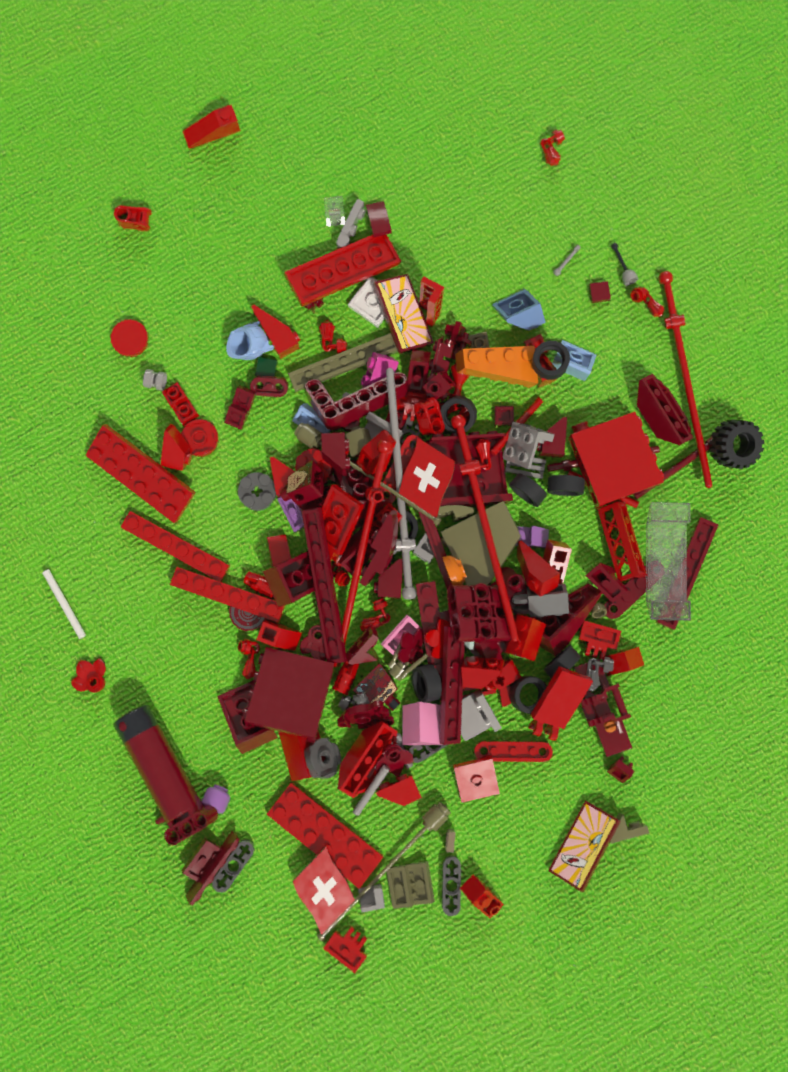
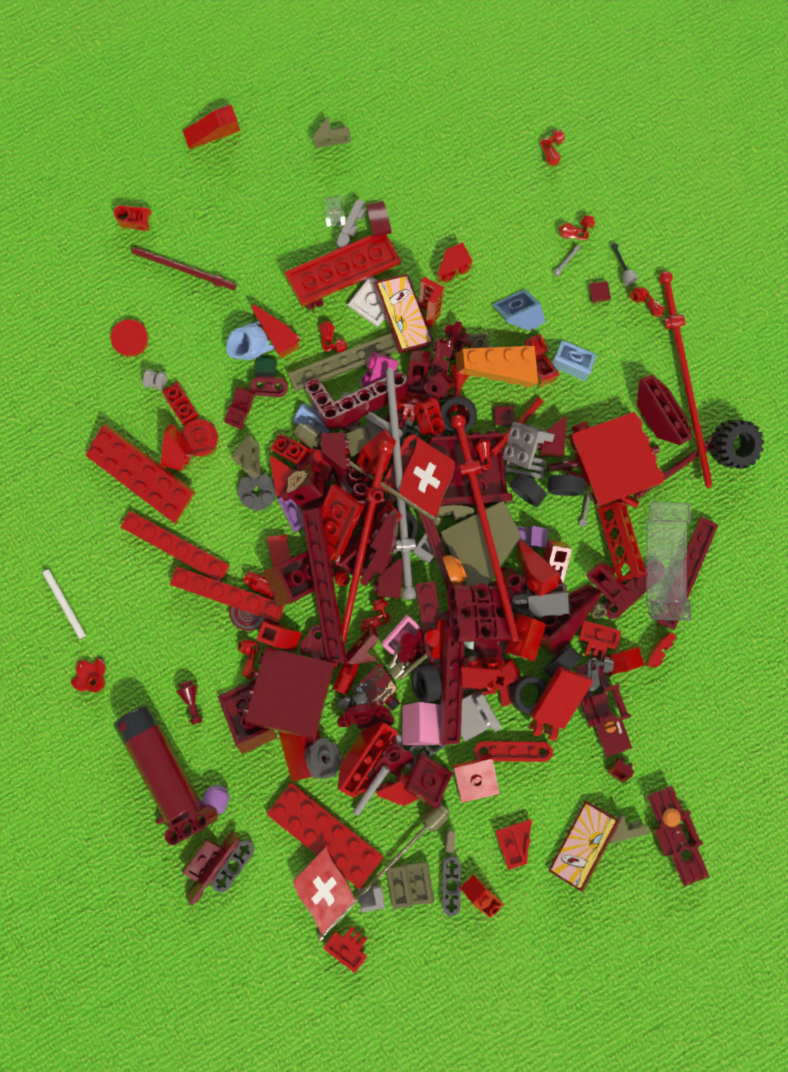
(188, 692): none -> dark red piece
(217, 280): none -> dark red bar
(248, 456): none -> olive slope
(289, 449): none -> red slope
(327, 137): none -> olive slope
(428, 781): none -> dark red tile
(455, 262): none -> red slope
(514, 843): none -> red wing
(551, 345): black tyre -> none
(569, 231): none -> red piece
(583, 522): none -> light grey hinge
(656, 654): none -> red slope
(671, 837): none -> dark red piece

